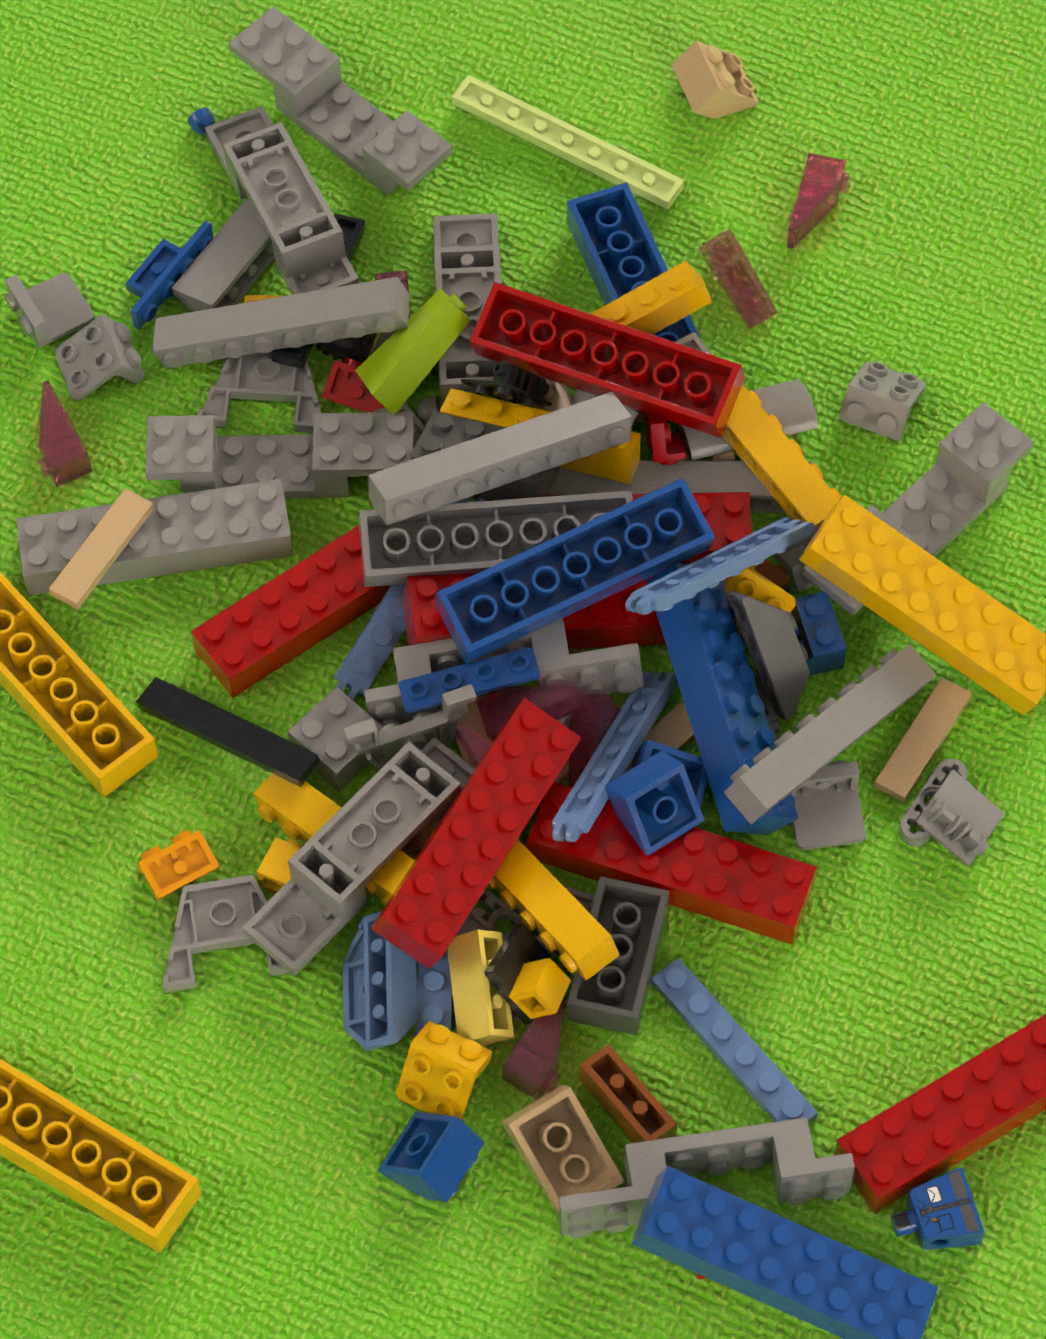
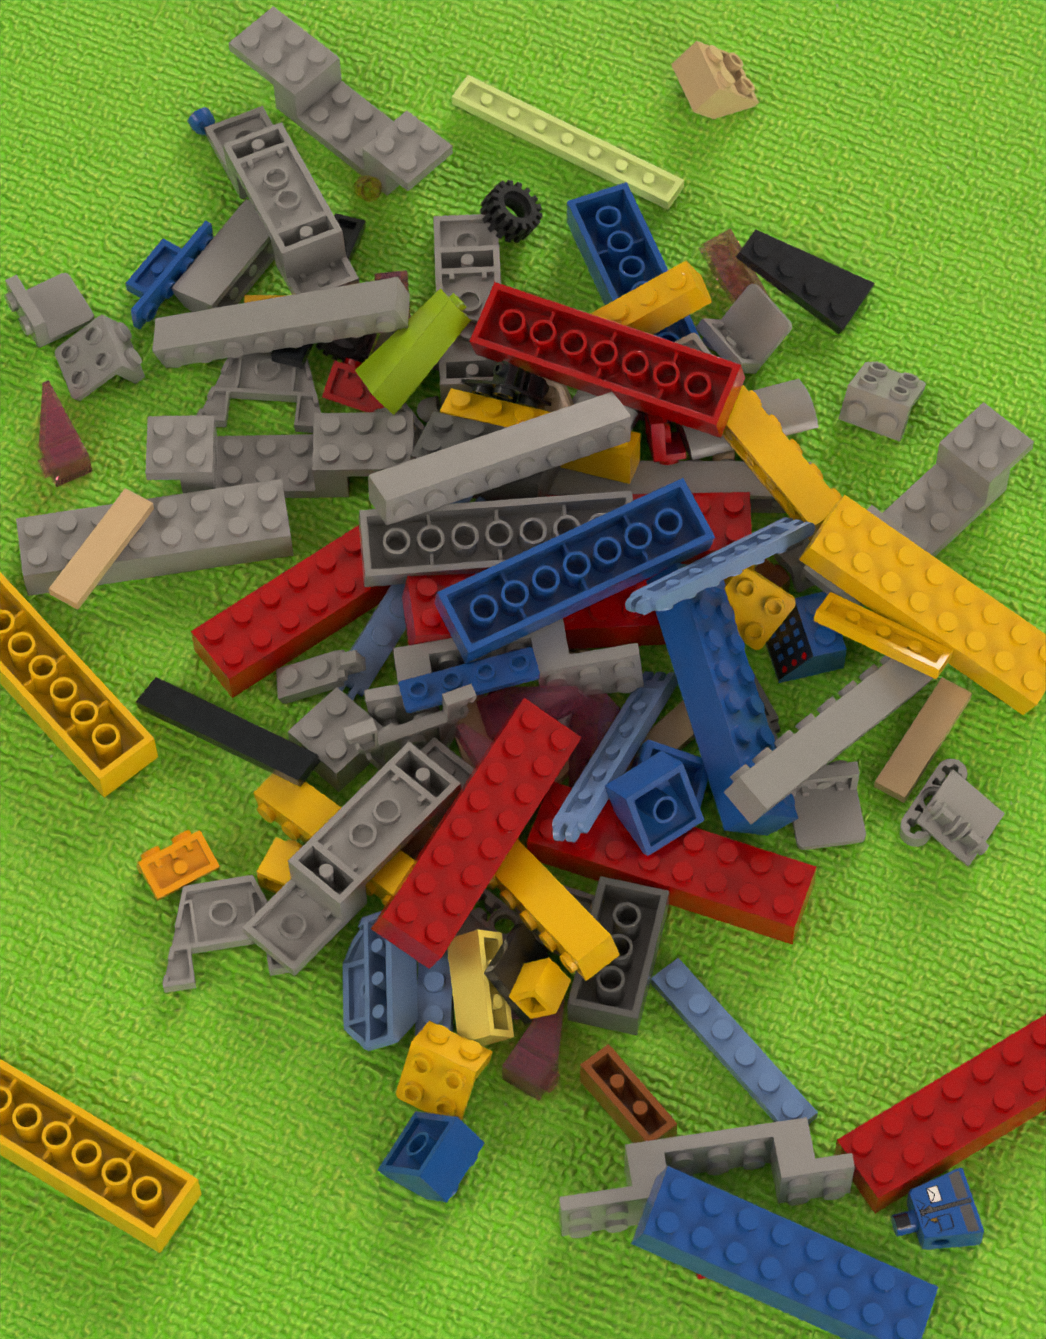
(317, 674): none -> light grey hinge
(371, 183): none -> clear yellow hinge
(502, 220): none -> black tyre
(561, 1146): tan slope -> none
(747, 330): none -> light grey bracket
(774, 651): dark grey wedge -> none
(811, 282): none -> black wing
(817, 195): clear pink slope -> none
(883, 635): none -> yellow plate

